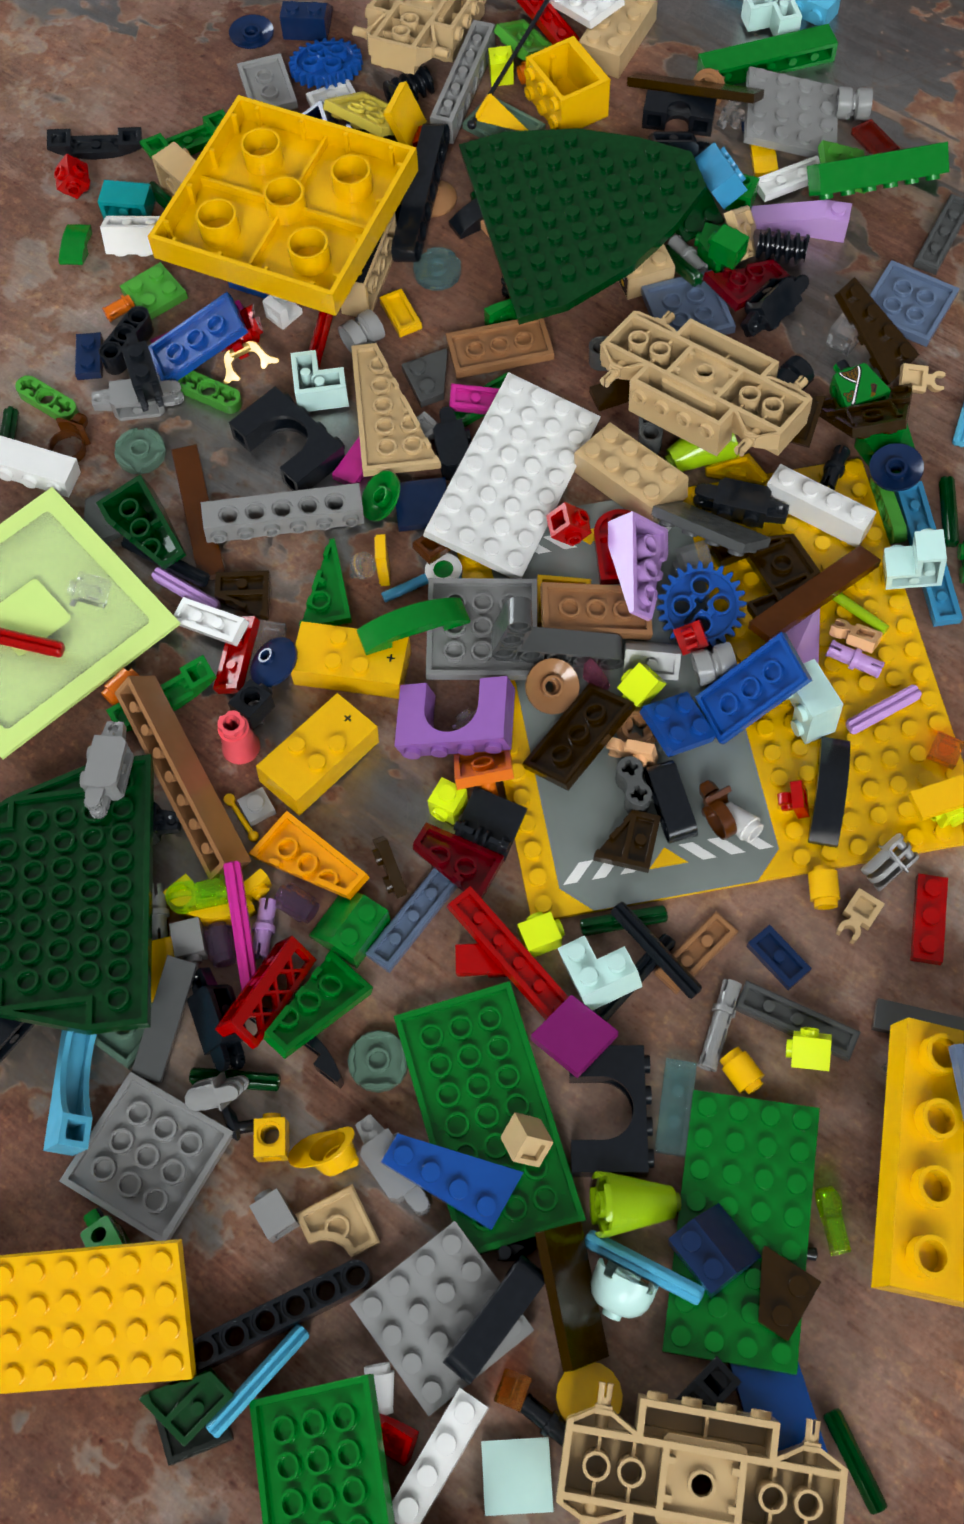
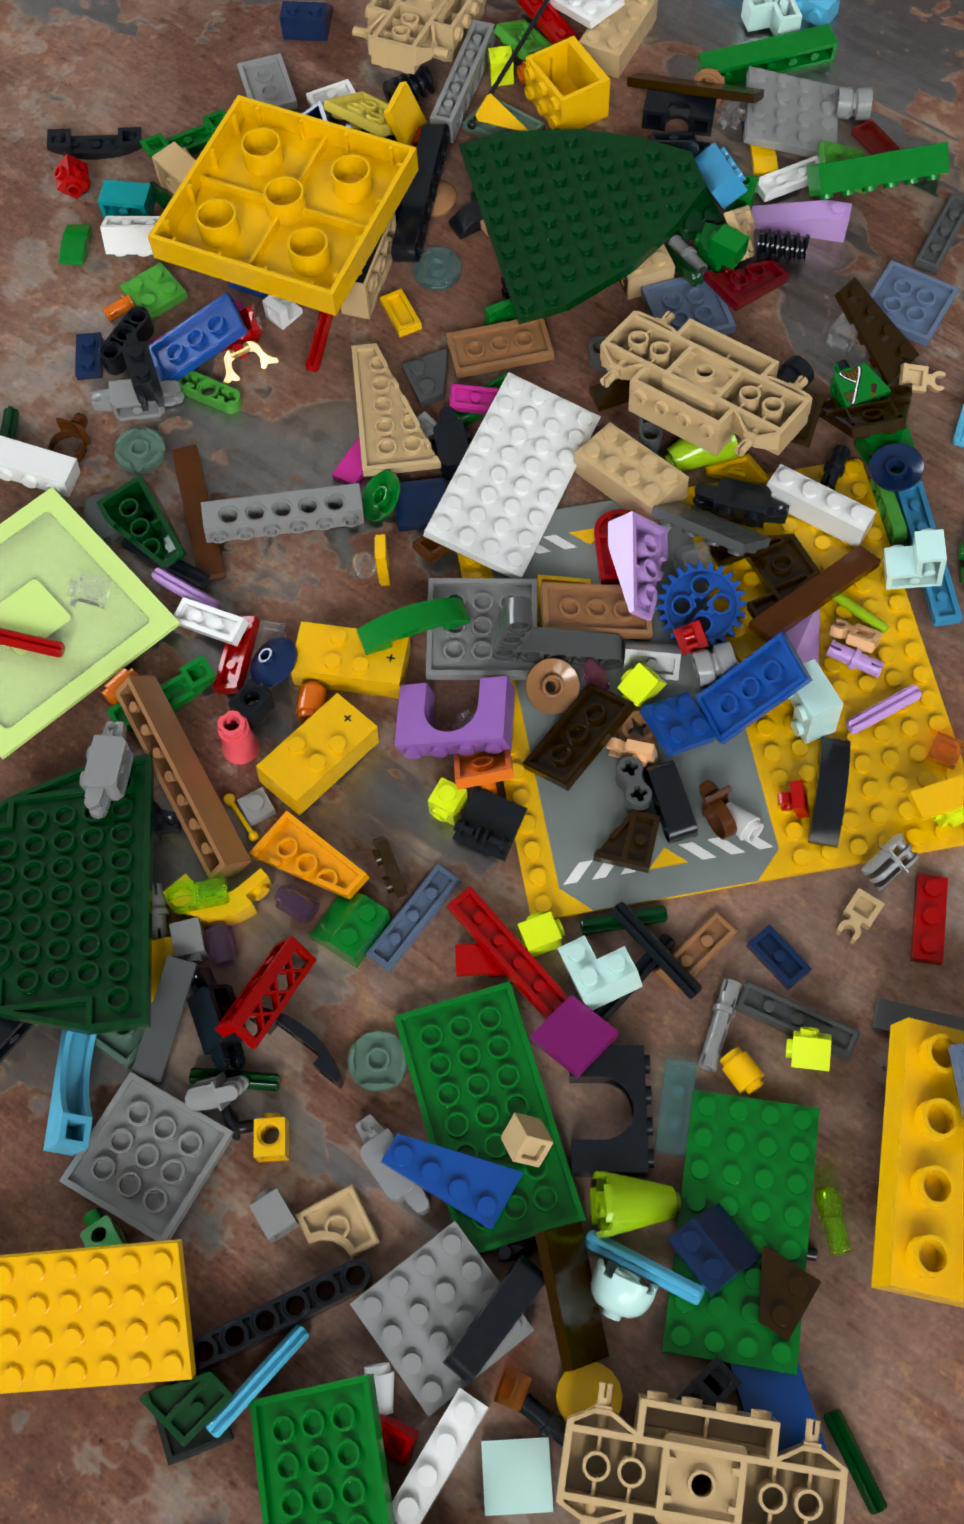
(42, 390): bright green beam -> none
(240, 921): dark pink axle -> none
(245, 591): dark brown wing -> none
(251, 31): dark blue dish -> none
(264, 927): lavender pin -> none
(279, 413): black arch -> none
(310, 699): none -> orange brick
(315, 387): light aqua brick -> none
(317, 1004): green wing -> none
(325, 63): blue gear -> none
(326, 1151): yellow piece -> none
(328, 598): green wing -> none
(364, 330): light grey wheel -> none
(445, 567): piece -> none
(458, 858): dark red wing -> none
(568, 524): red brick -> none
(773, 303): black hinge -> none
(824, 887): yellow brick -> none
(949, 511): dark green axle -> none

